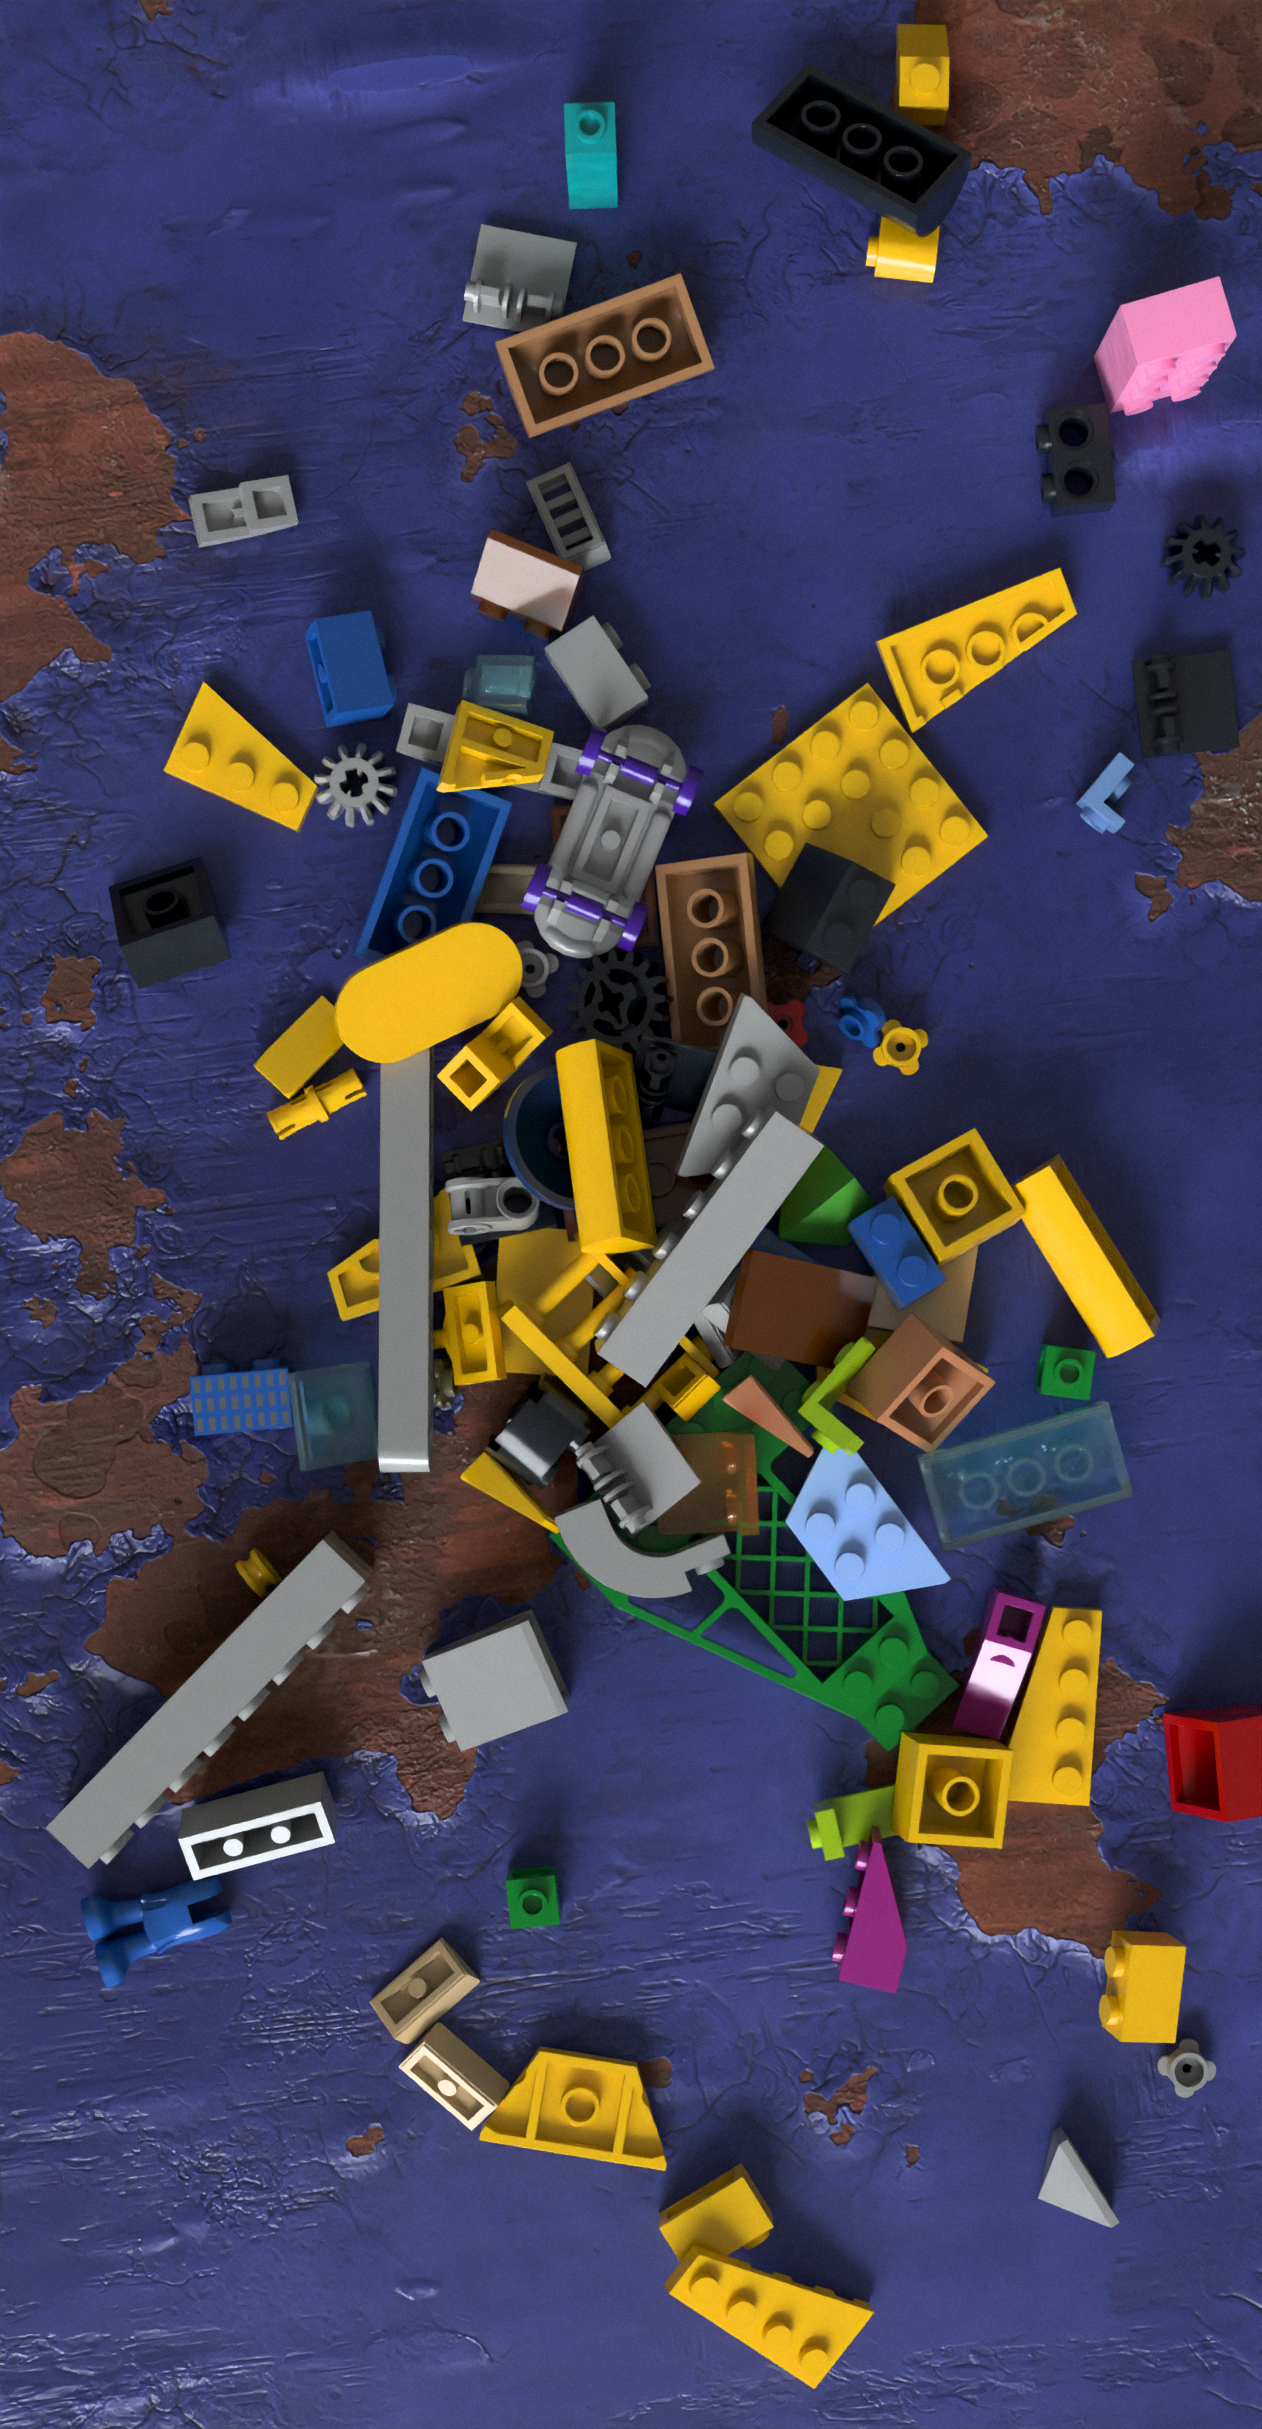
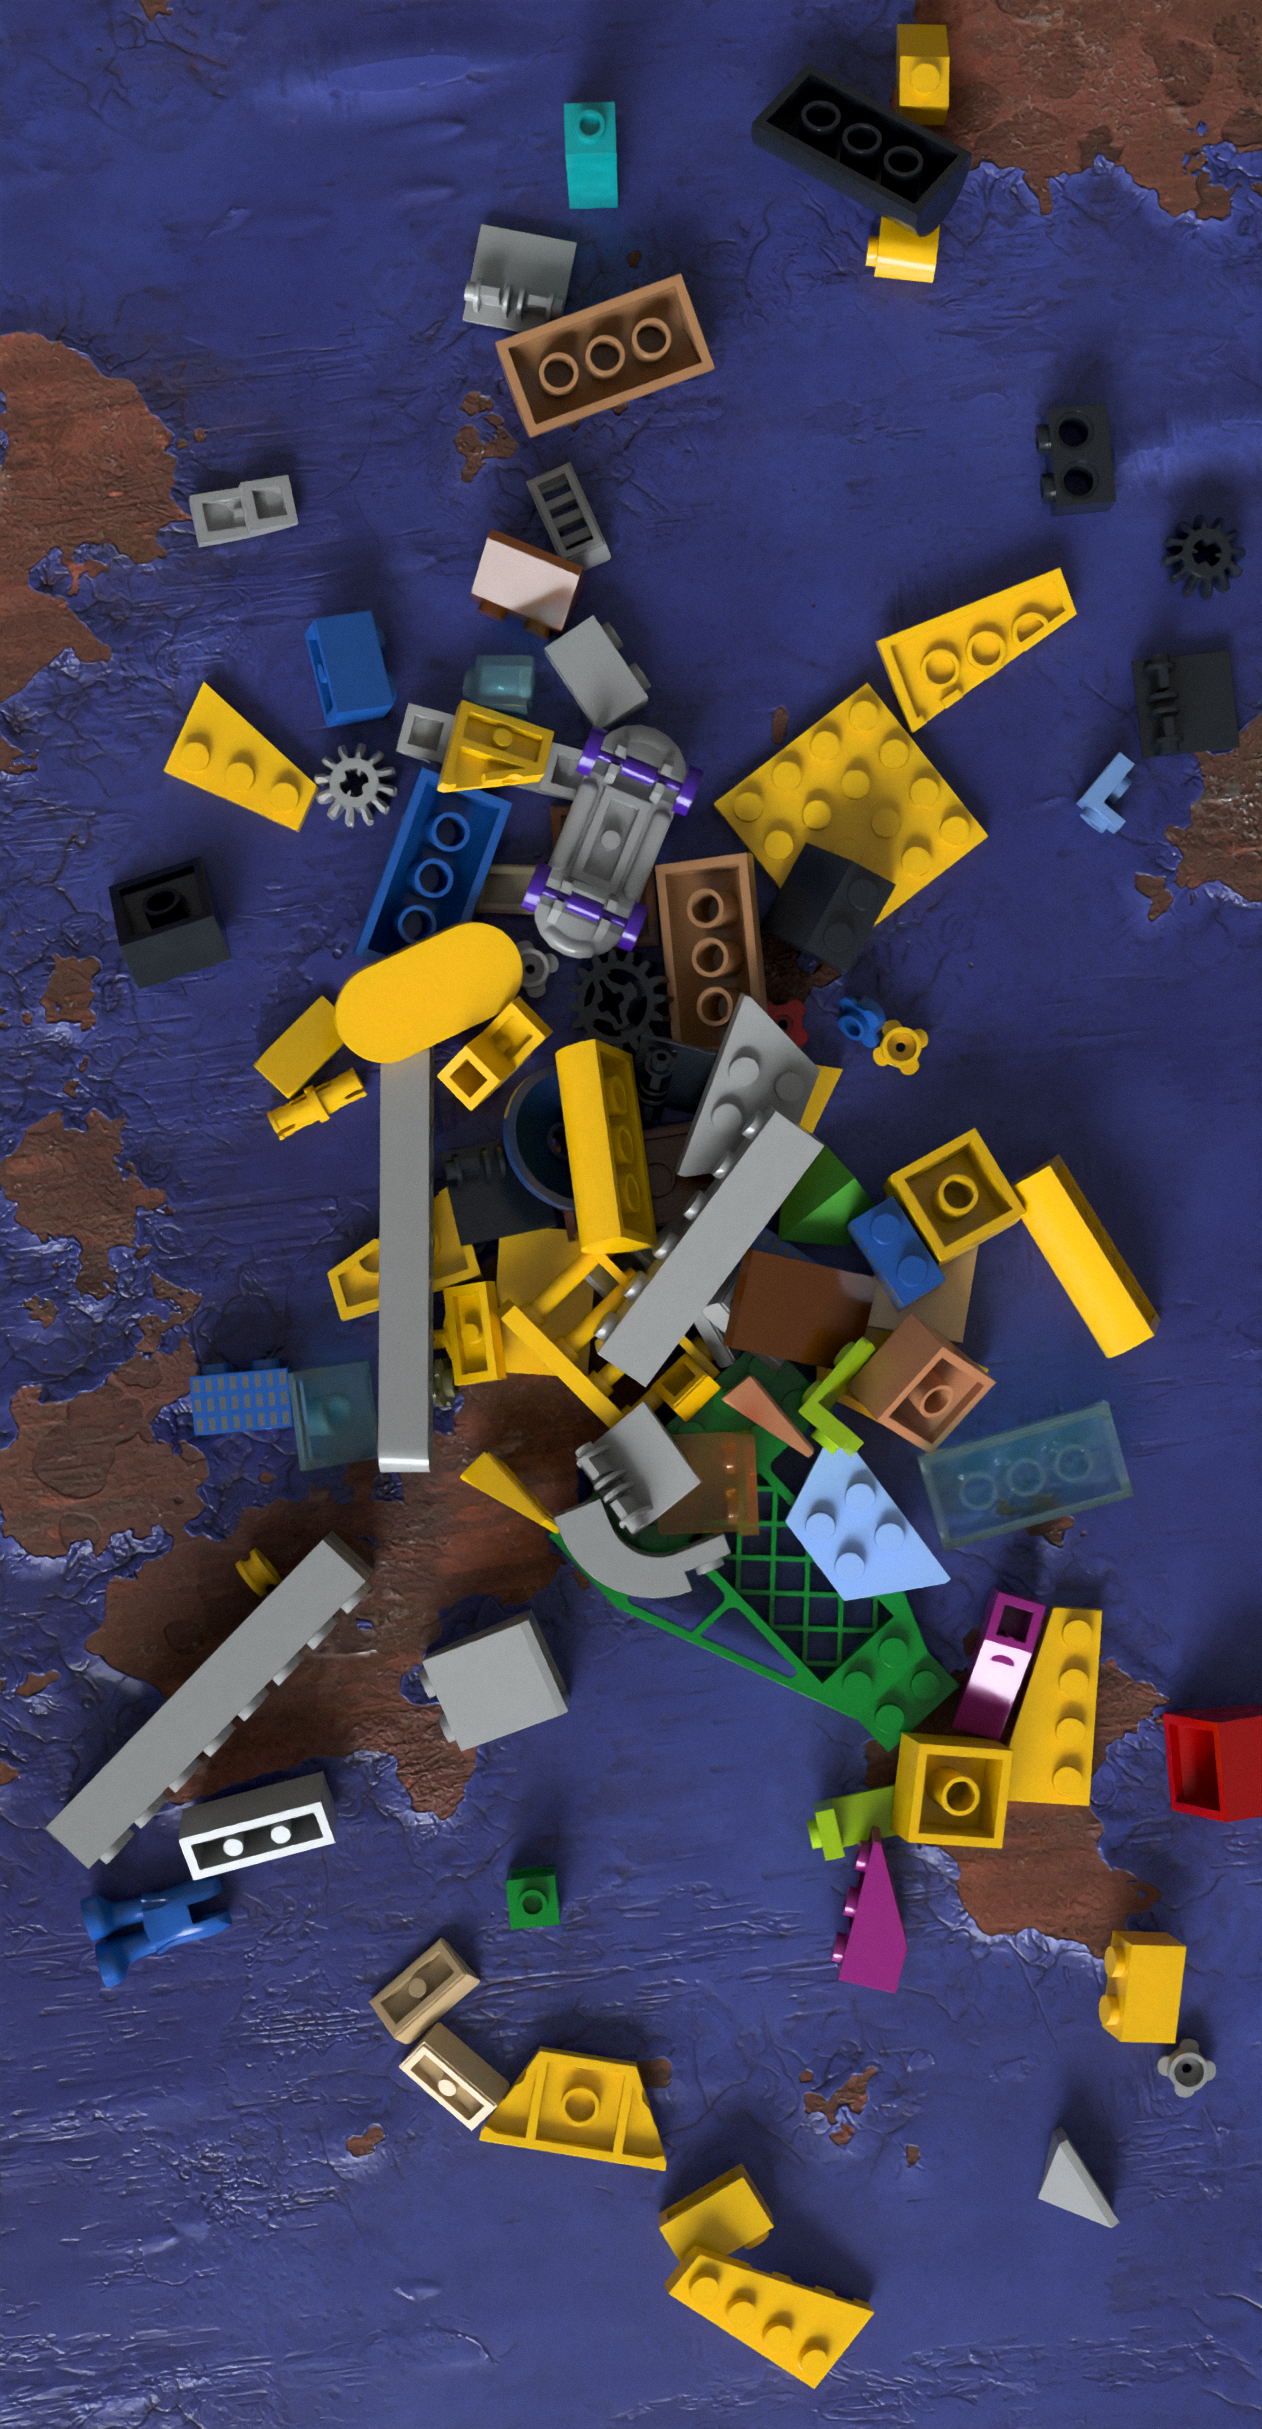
(487, 1205): light grey piece -> none
(539, 1431): black brick -> none
(1064, 1371): green brick -> none
(1164, 346): bright pink brick -> none

